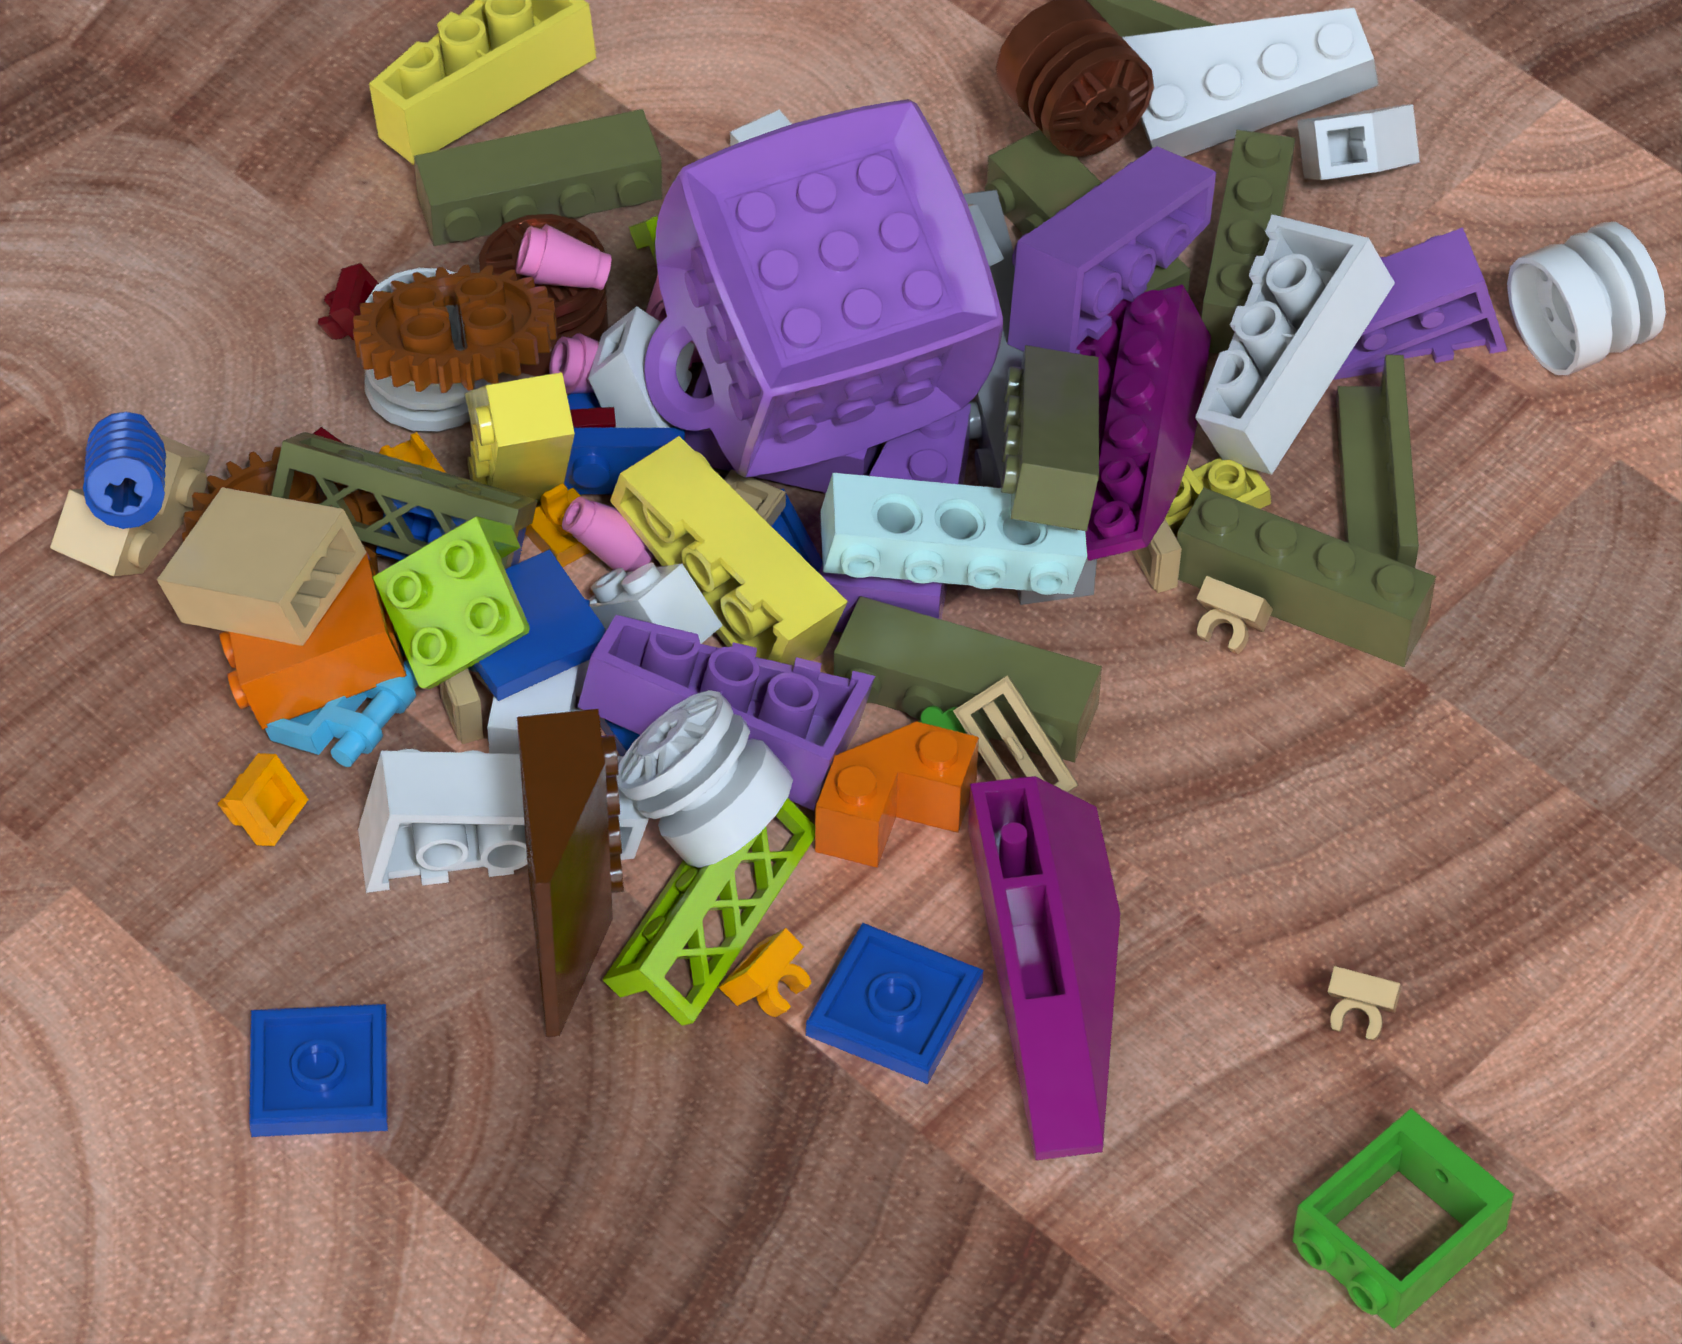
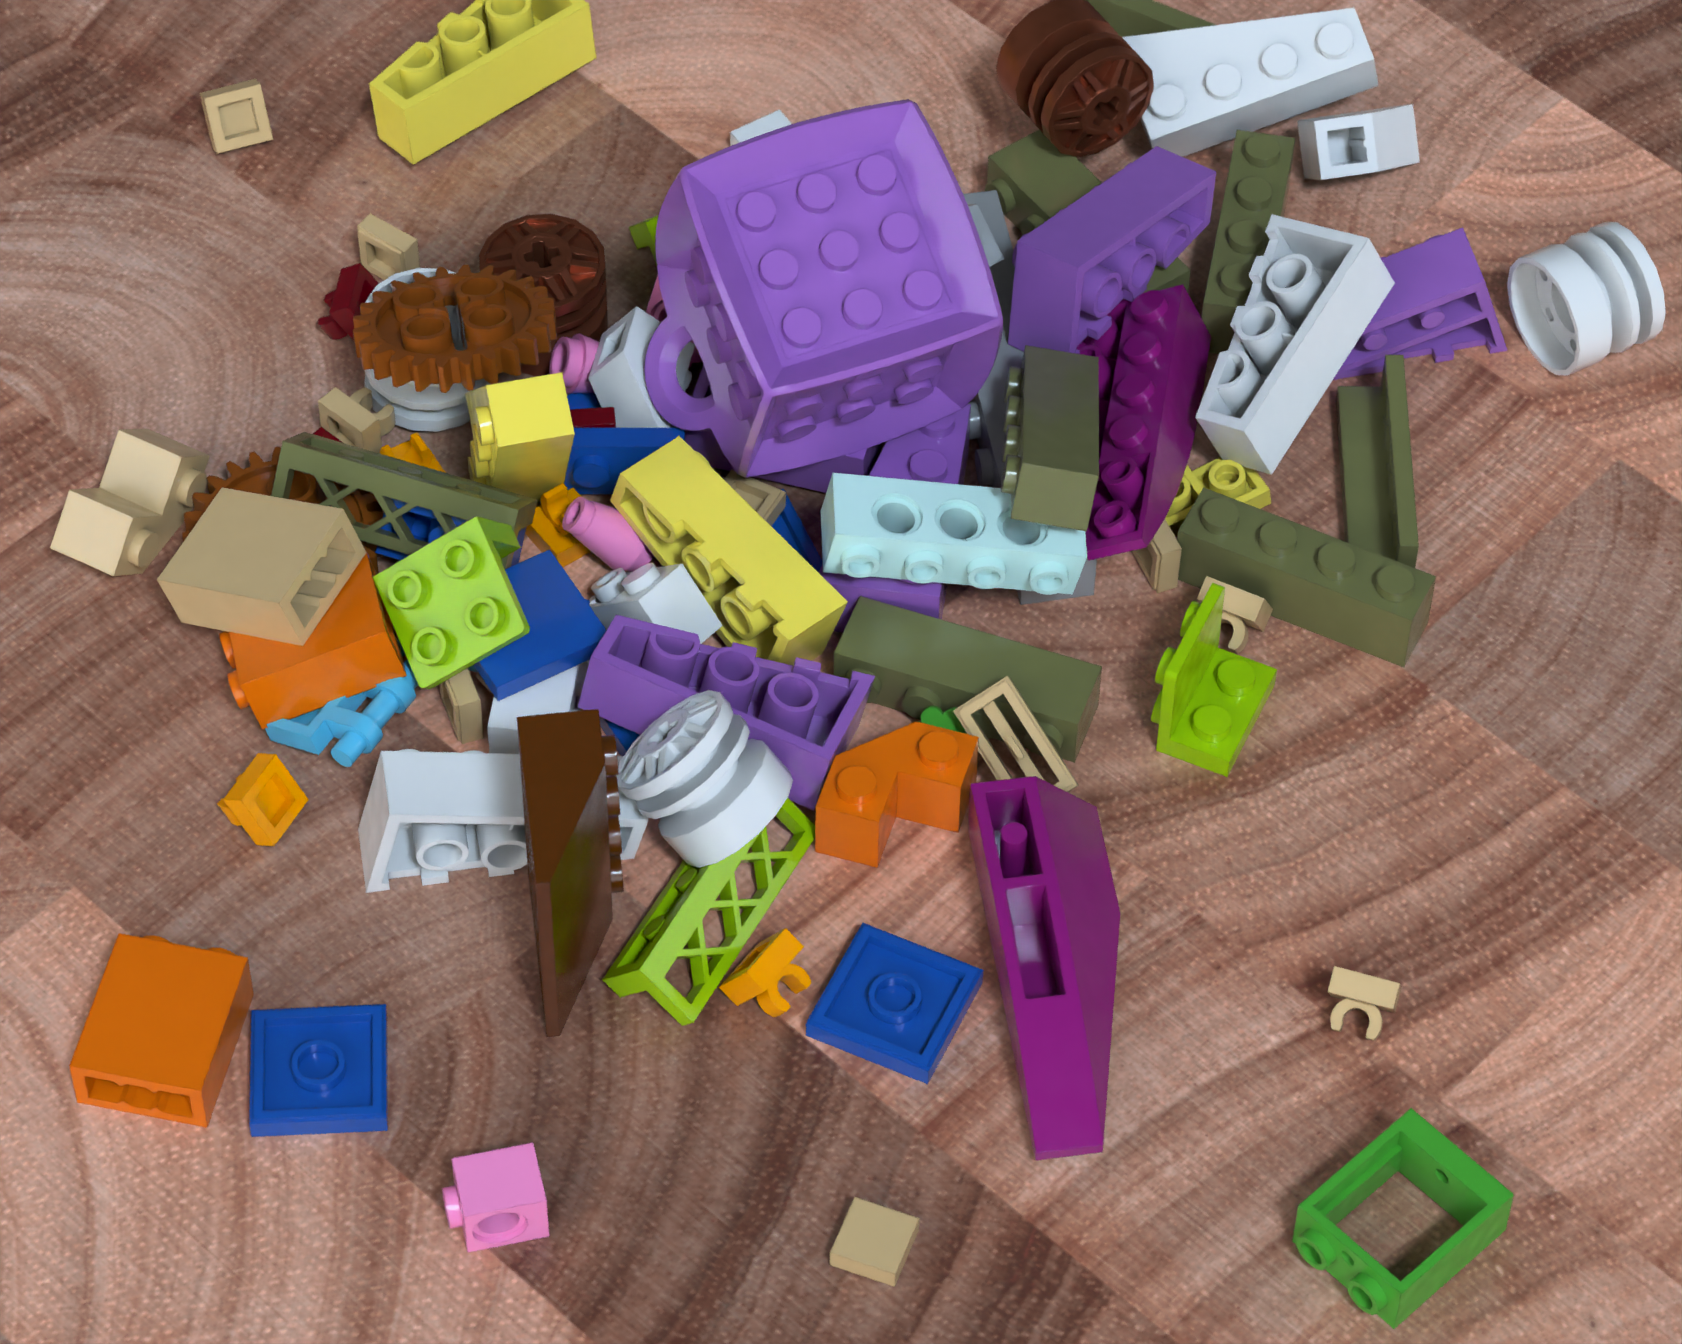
(124, 470): blue piece -> none
(162, 1029): none -> orange brick
(236, 116): none -> tan tile
(352, 421): none -> tan tile
(386, 248): none -> tan tile
(497, 1198): none -> bright pink brick
(544, 171): olive brick -> none
(561, 259): bright pink cone -> none
(874, 1241): none -> tan tile
(1208, 692): none -> lime bracket

